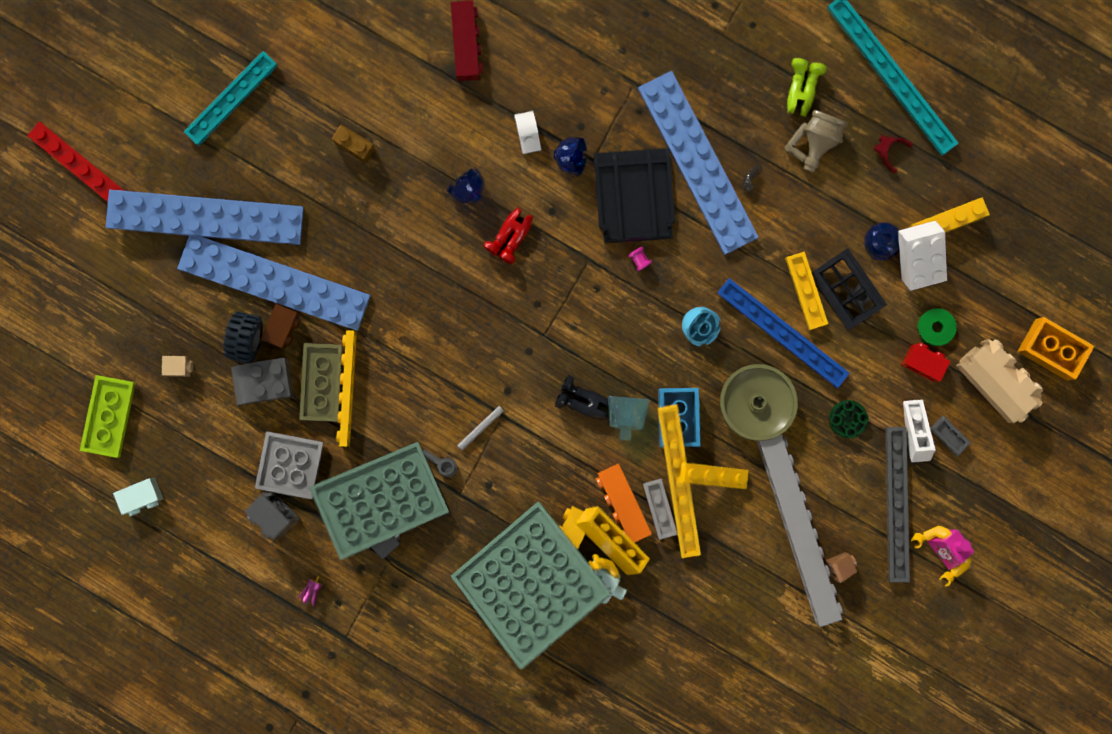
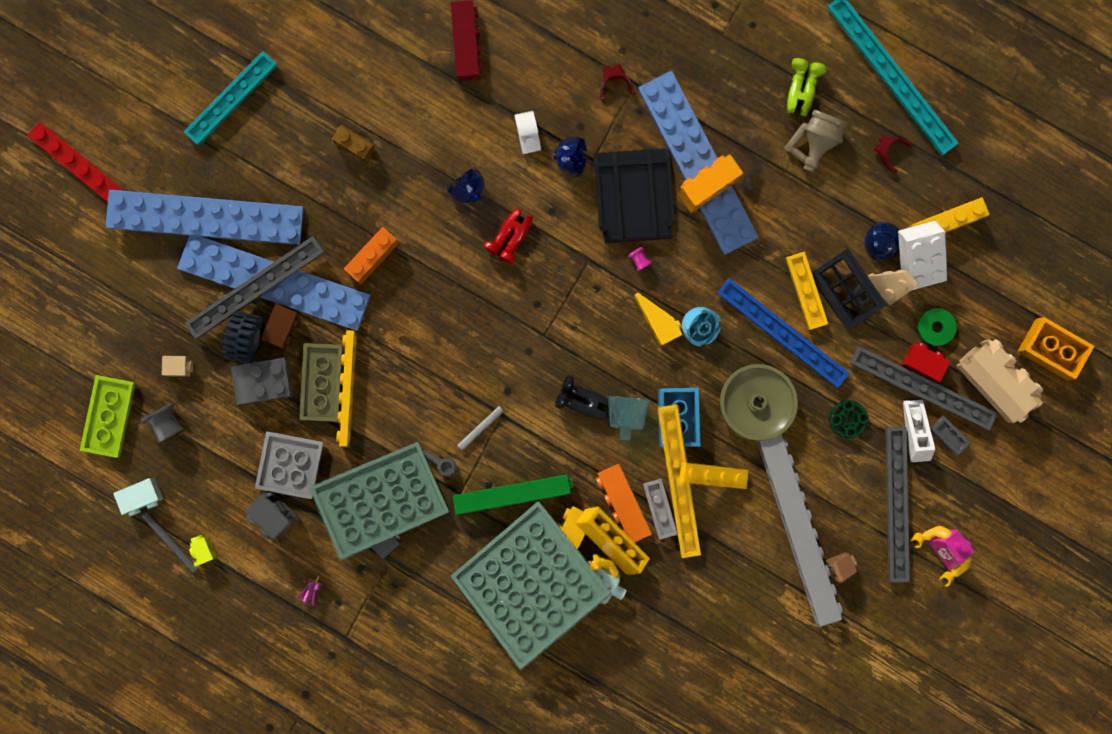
(162, 423): none -> dark grey piece
(169, 542): none -> dark grey bar
(202, 550): none -> neon yellow brick
(254, 287): none -> dark grey plate
(371, 255): none -> orange brick
(512, 494): none -> green brick
(615, 73): none -> dark red helmet
(661, 323): none -> yellow slope
(709, 182): none -> light orange brick
(893, 284): none -> tan wing
(923, 388): none -> dark grey plate

